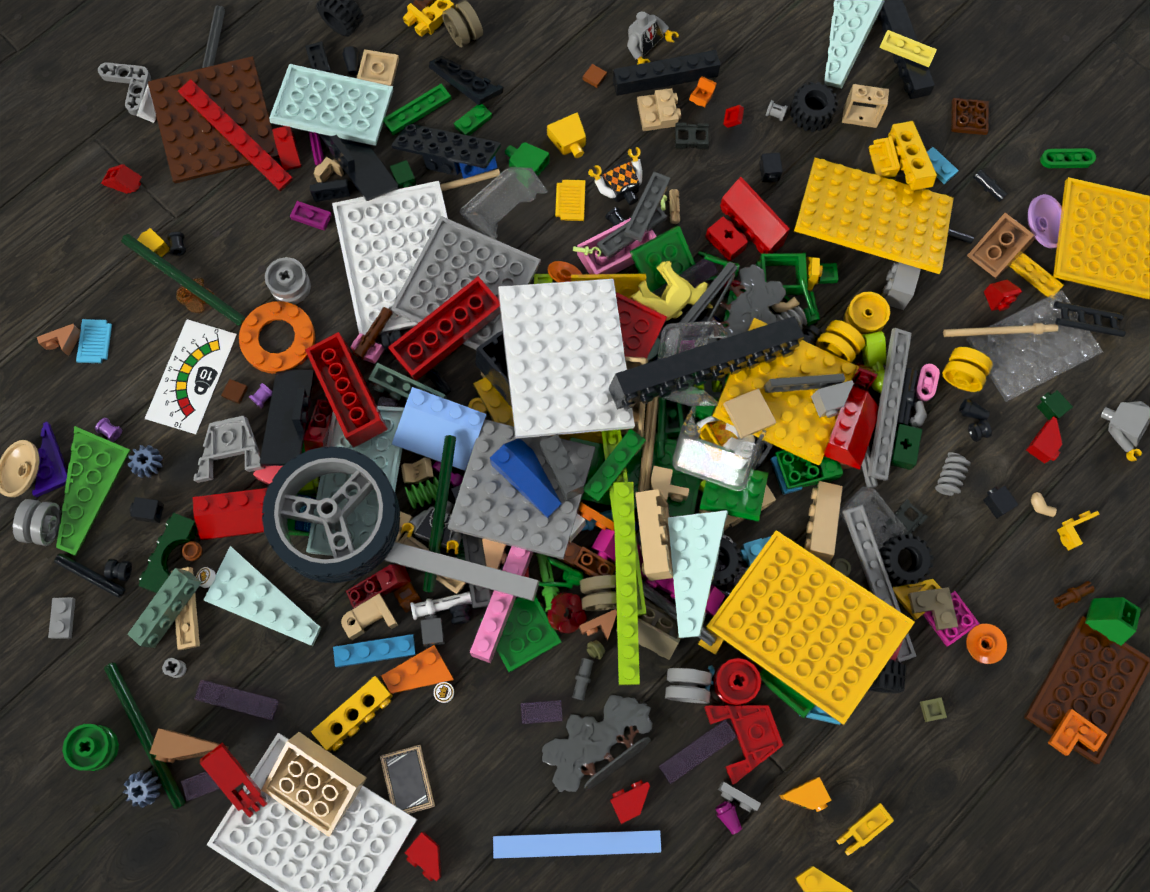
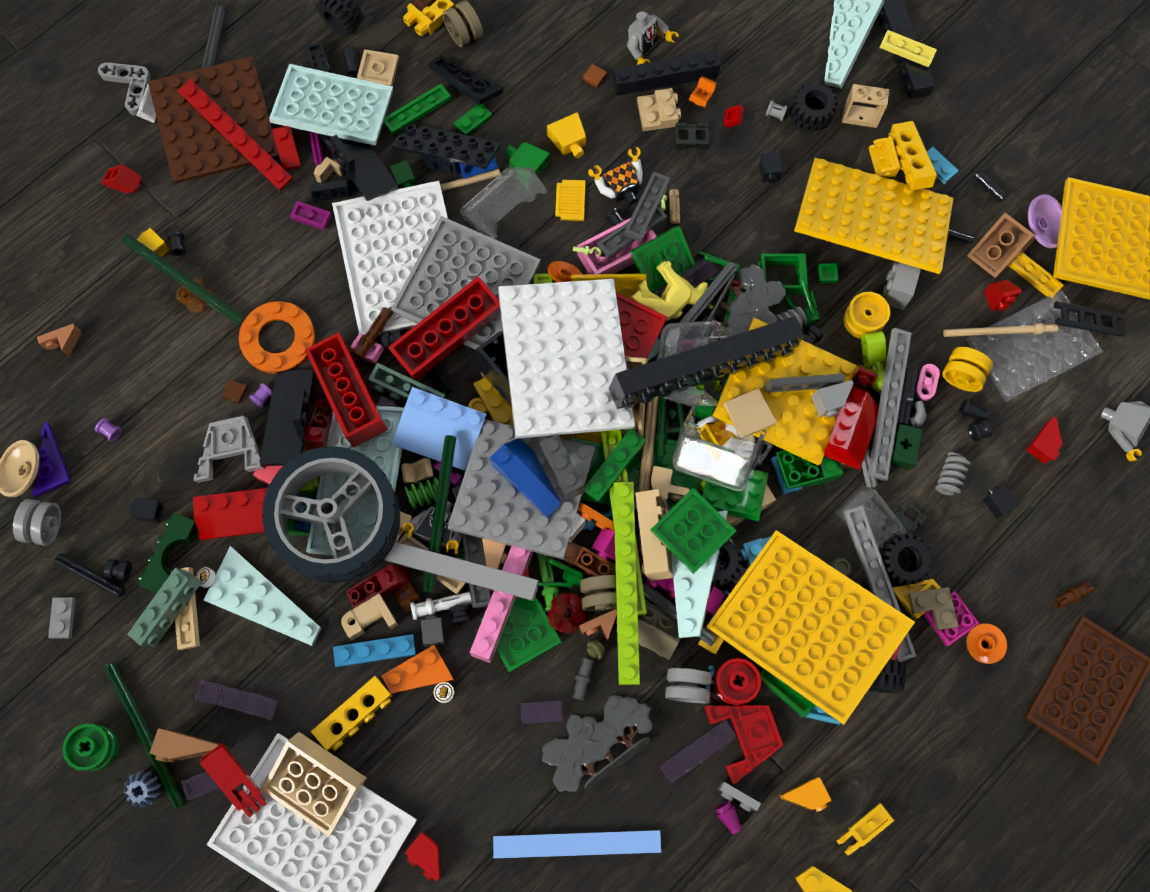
(89, 479): bright green wing -> none
(94, 341): medium azure window -> none
(141, 456): sand blue gear -> none
(168, 665): light grey bush -> none
(190, 376): white sticker -> none
(192, 551): dark orange plate -> none
(287, 280): light grey wheel -> none
(407, 779): tile -> none
(630, 803): red slope -> none
(693, 530): none -> green plate
(726, 238): red brick -> none
(754, 217): slope -> none
(784, 307): tan arm -> none
(814, 271): yellow wing -> none
(823, 521): tan wedge -> none
(841, 340): yellow wheel -> none
(933, 709): olive plate -> none
(970, 116): reddish brown tile -> none
(1040, 505): tan arm -> none
(1054, 405): dark green brick -> none
(1068, 533): yellow bracket -> none
(1074, 157): green plate -> none
(1074, 729): orange plate -> none
(1113, 618): green slope -> none

